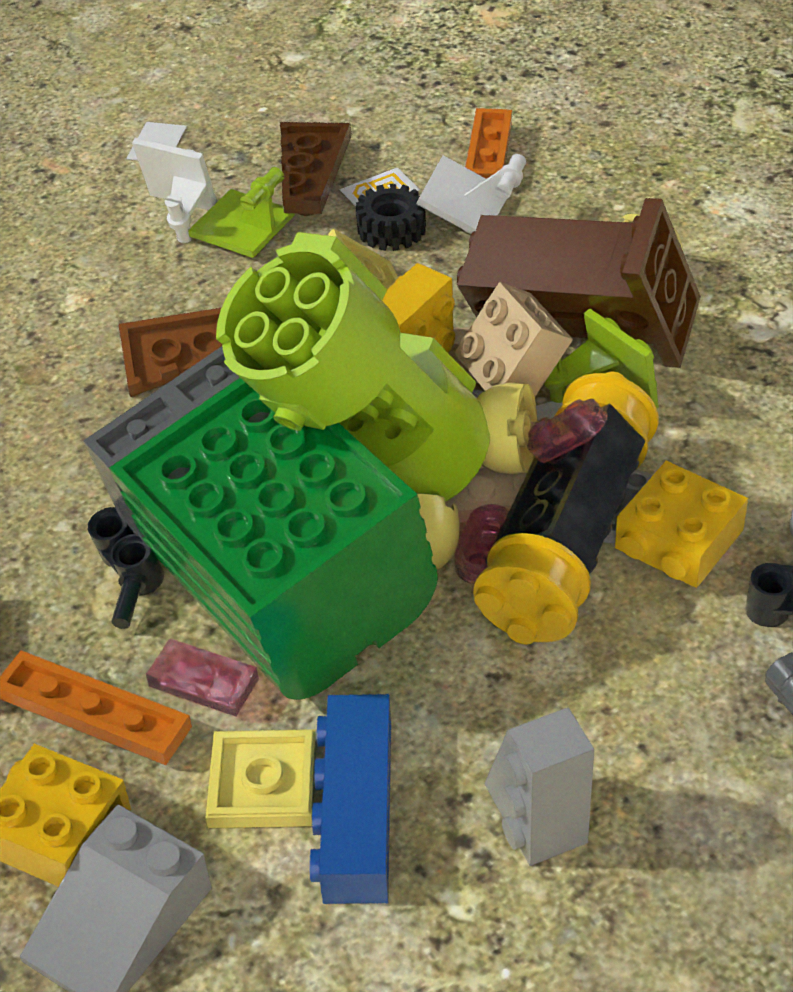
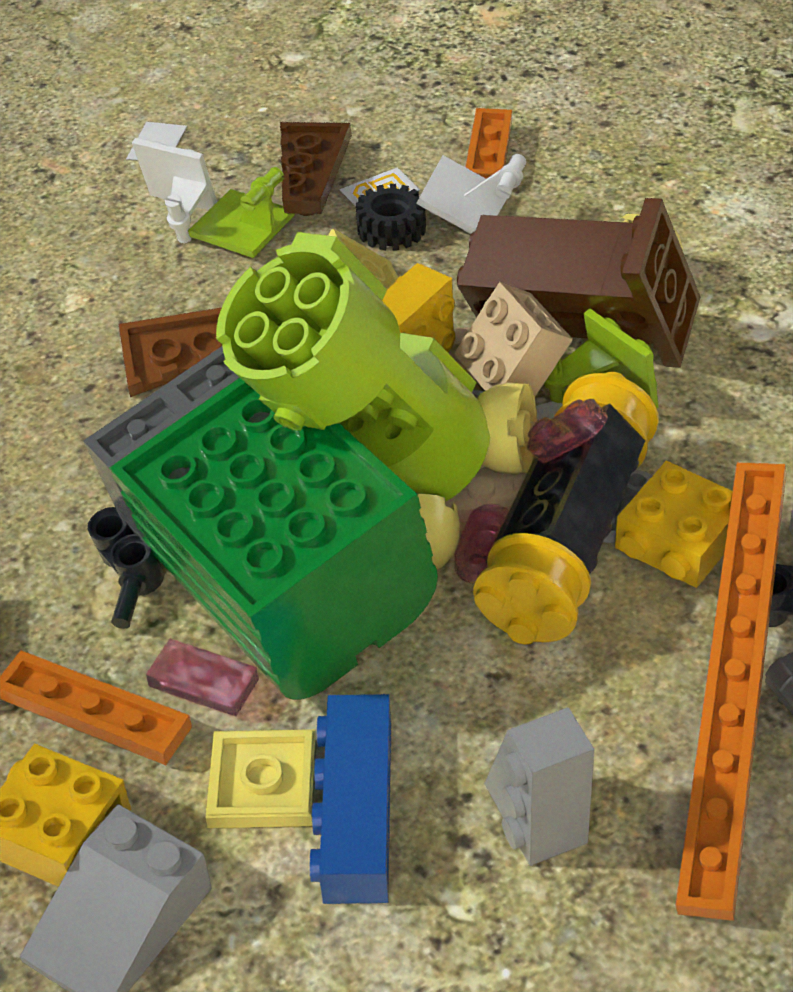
(732, 696): none -> orange plate

